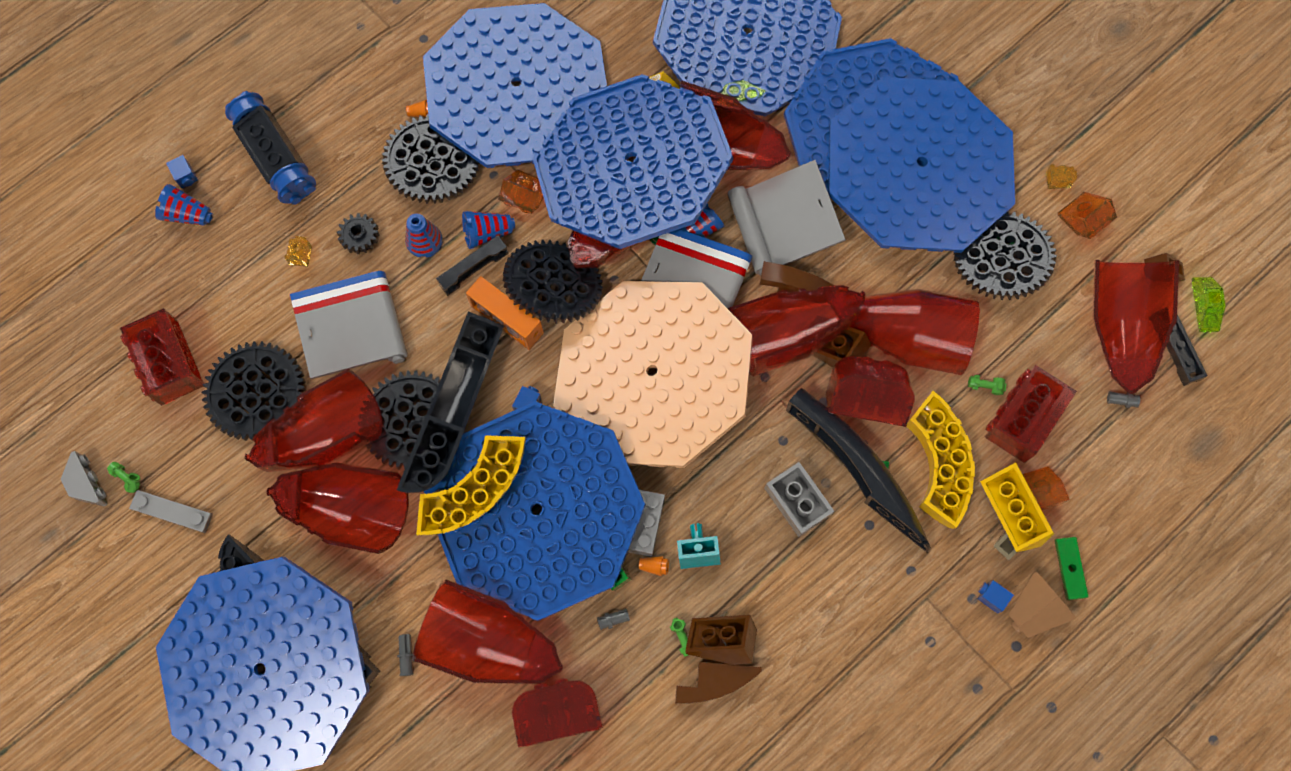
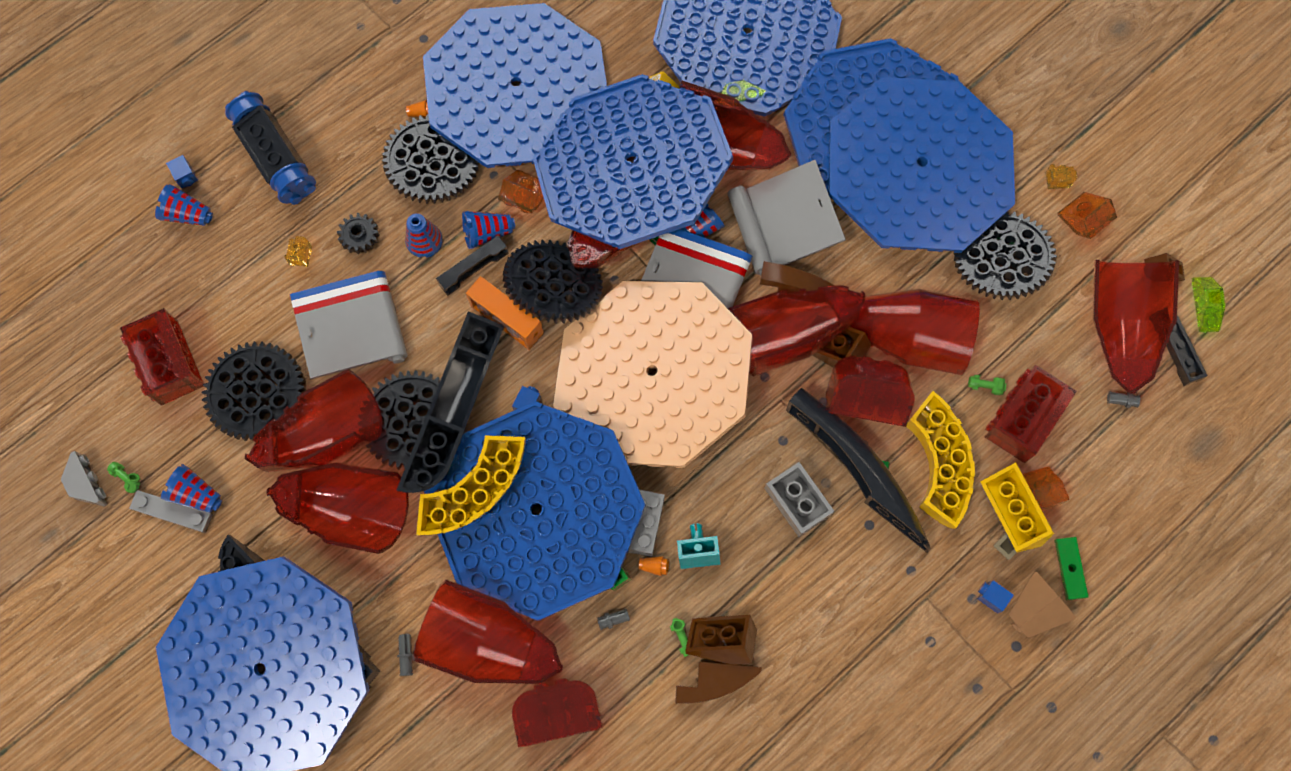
(190, 491): none -> blue cone

